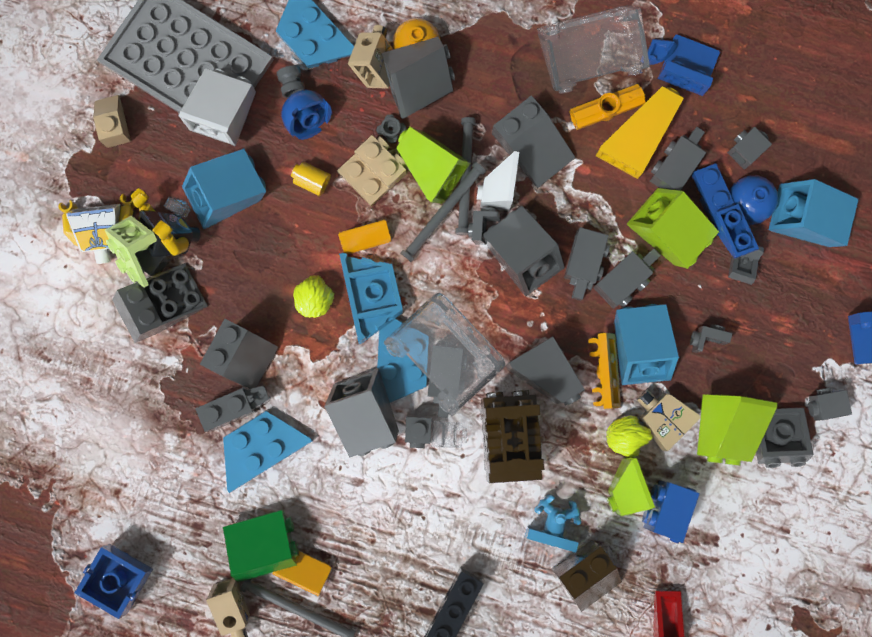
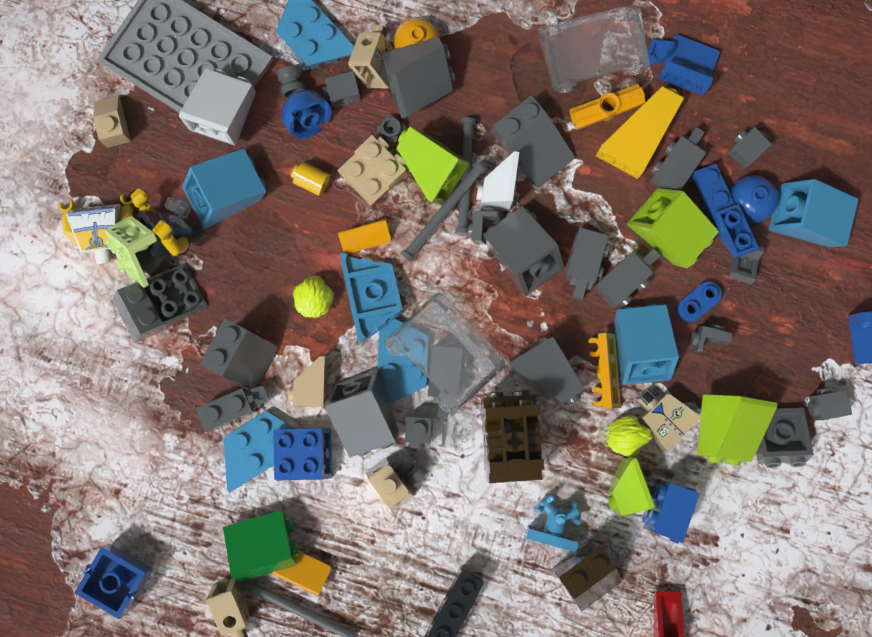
(302, 454): none -> blue bracket
(310, 386): none -> tan slope
(341, 90): none -> dark grey brick
(389, 485): none -> tan torso
(415, 474): none -> dark grey wheel
(699, 301): none -> blue plate

